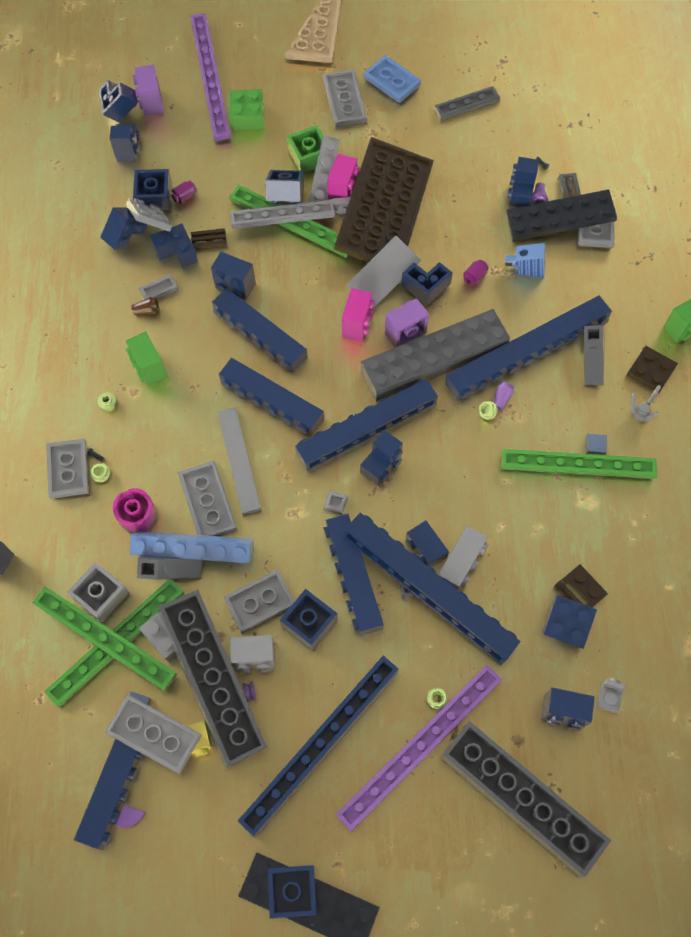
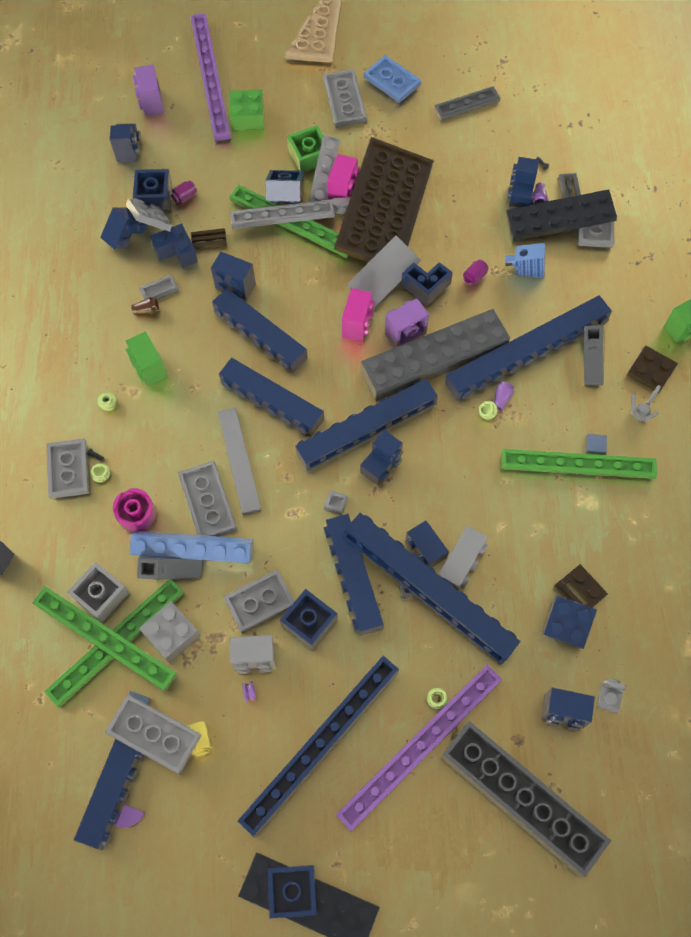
(116, 100): dark blue brick -> none
(211, 678): dark grey brick -> none

